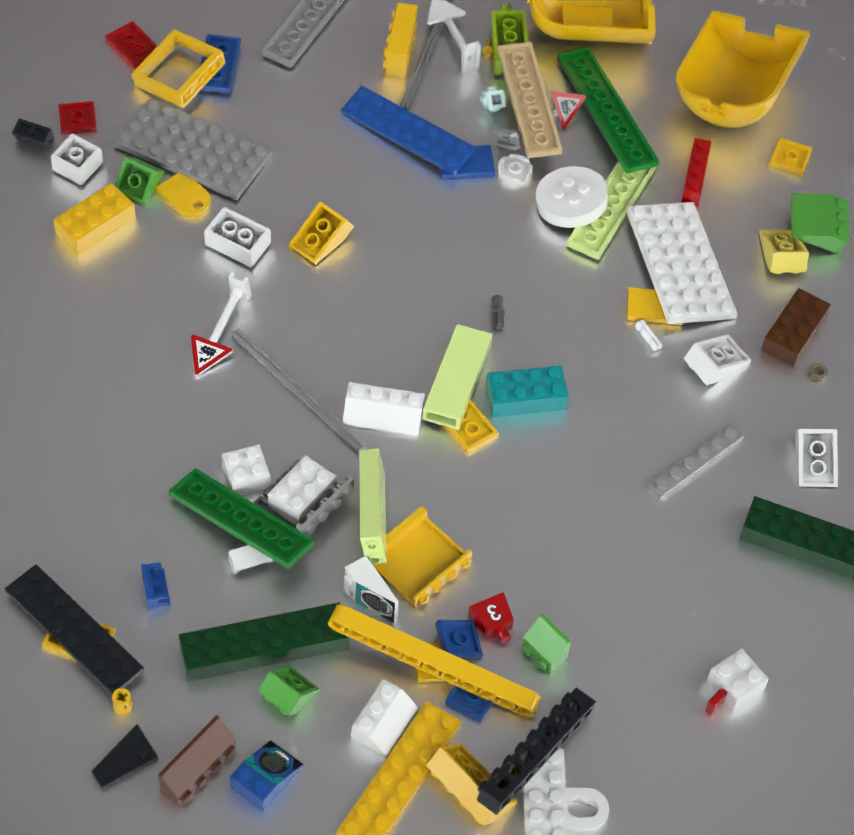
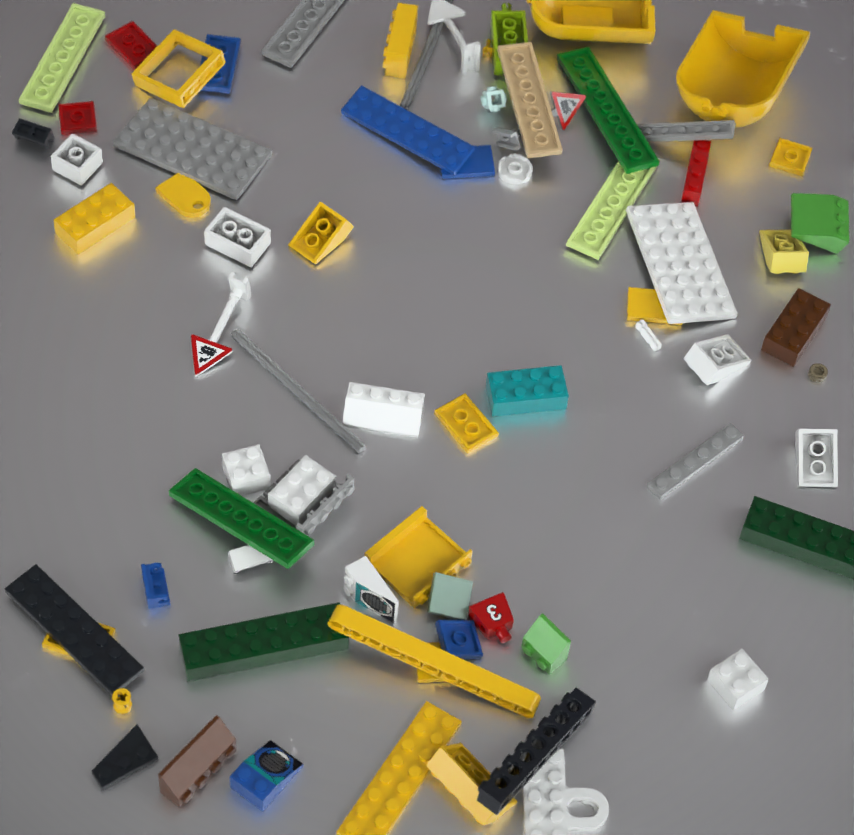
(62, 58): none -> yellowish green plate
(138, 179): bright green slope -> none
(288, 690): bright green slope -> none
(372, 506): yellowish green brick -> none
(384, 719): white slope -> none
(449, 596): none -> tile
(457, 377): yellowish green brick -> none
(468, 703): blue tile -> none
(497, 312): dark grey axle -> none
(571, 196): white brick -> none
(688, 131): none -> light grey plate
(716, 701): red tile -> none

